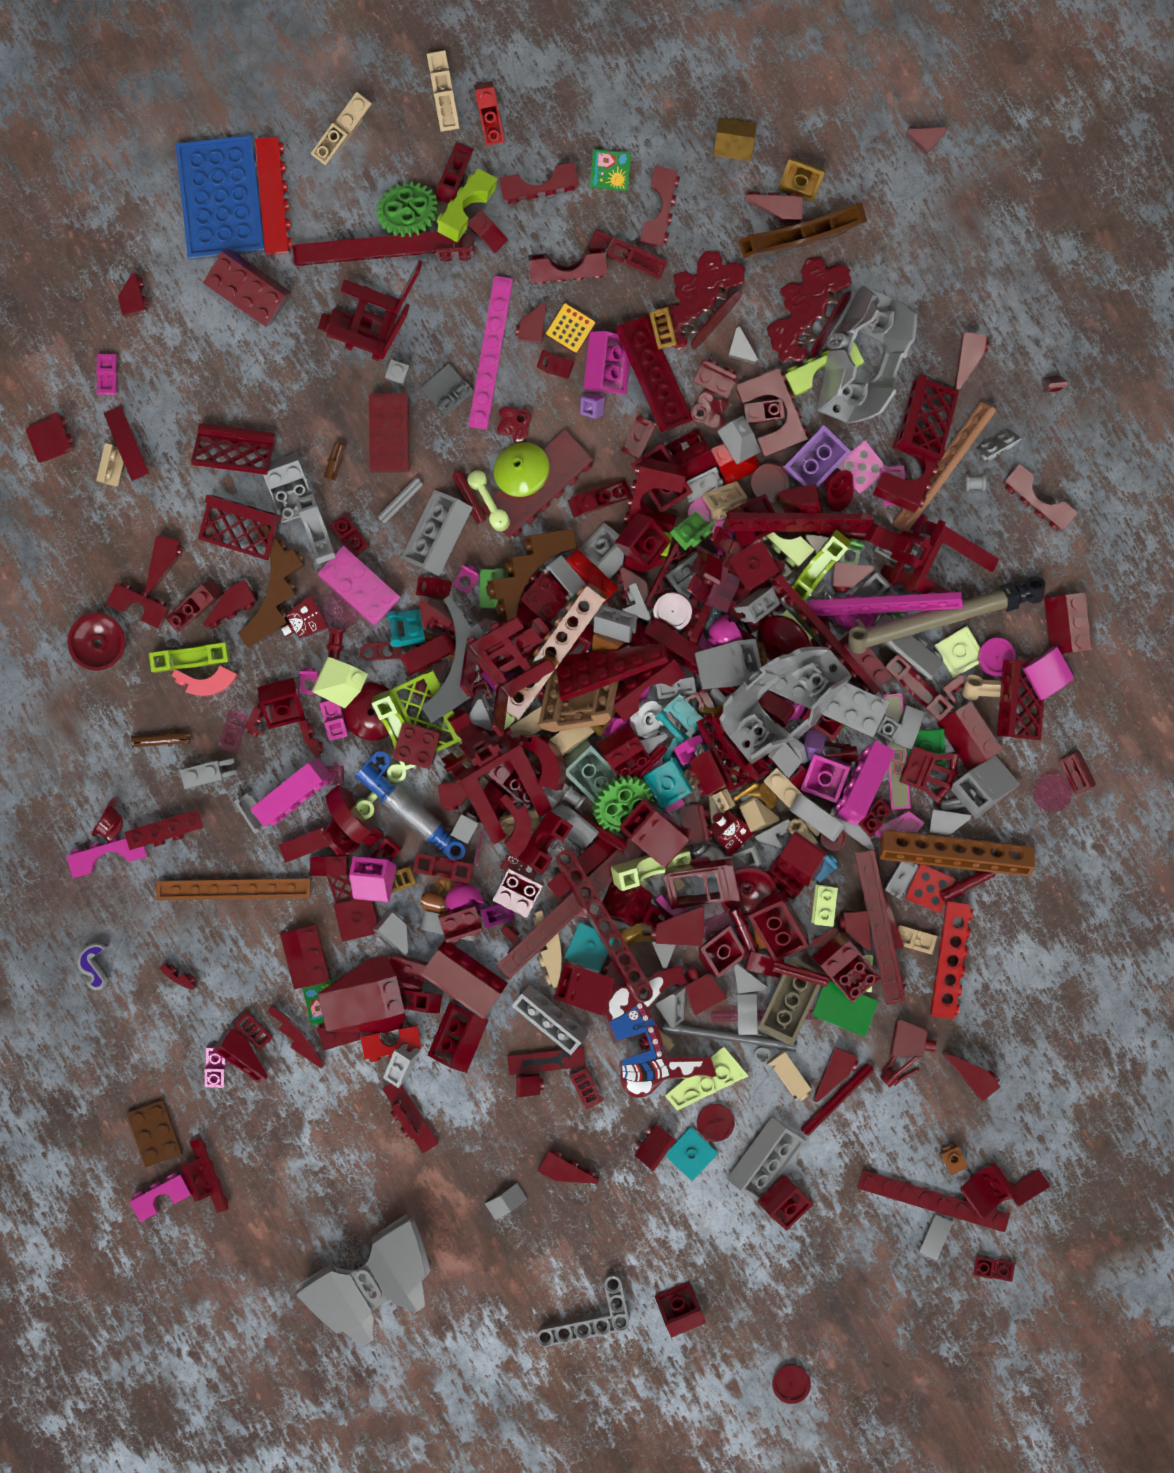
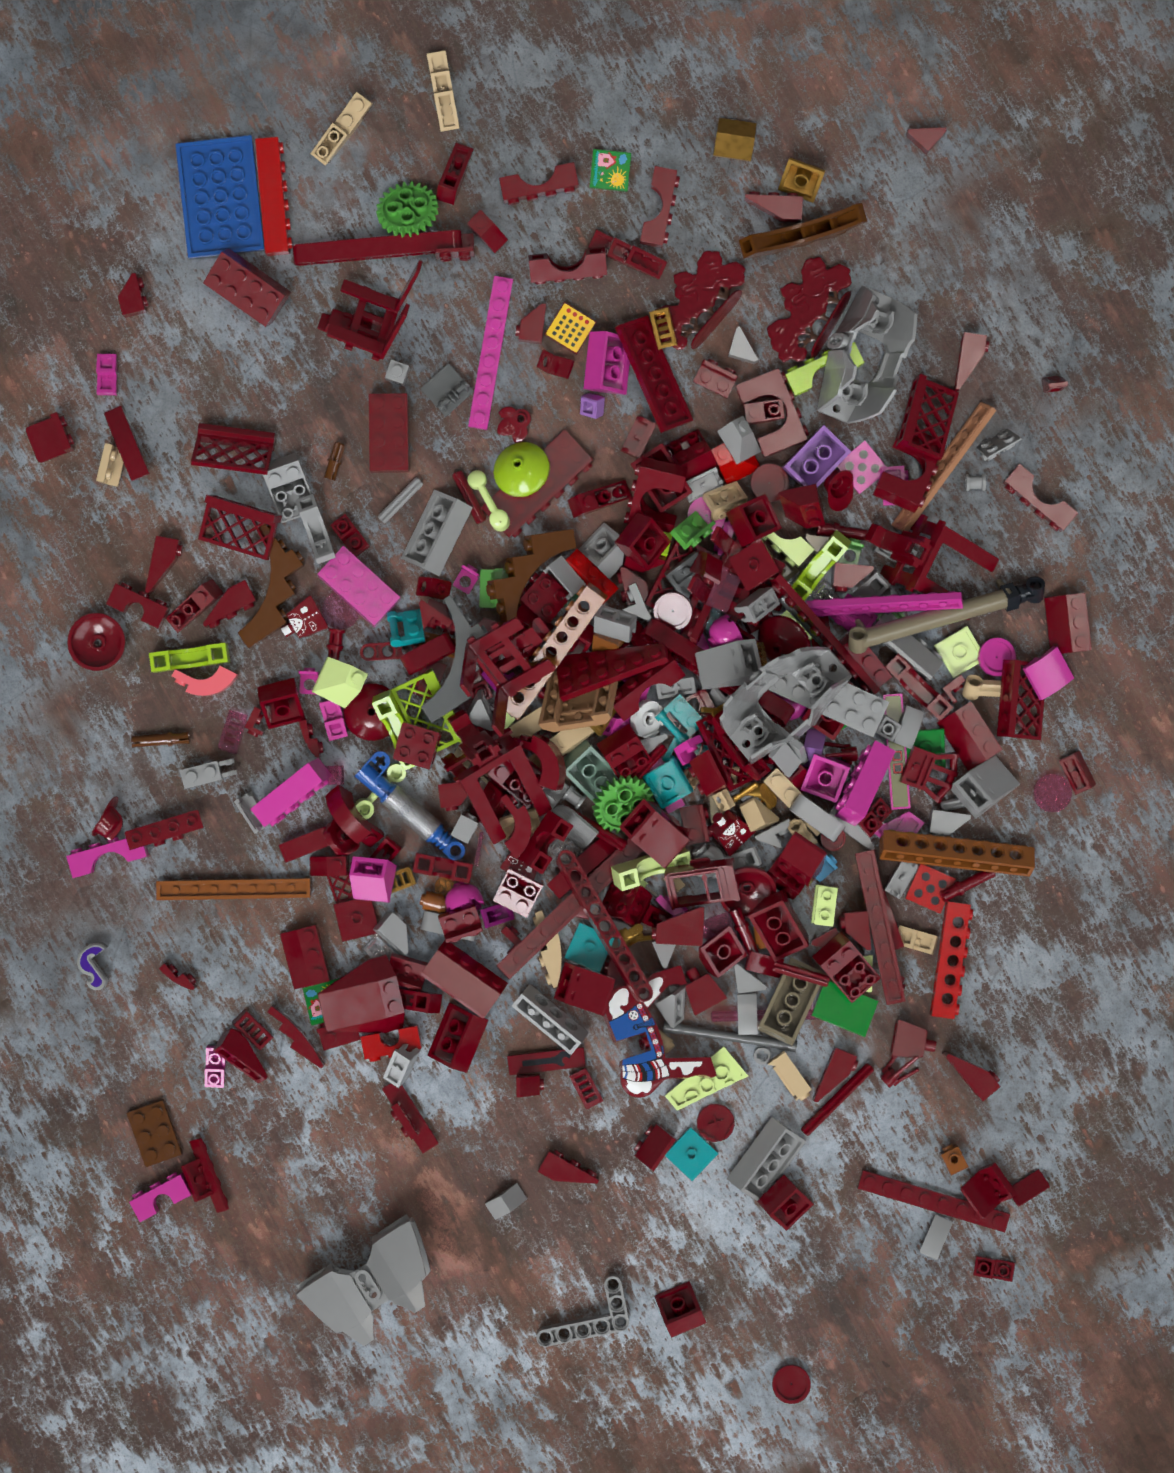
(478, 188): lime arch -> none
(489, 113): red slope -> none
(712, 410): dark red plate -> none
(798, 522): dark red plate -> none

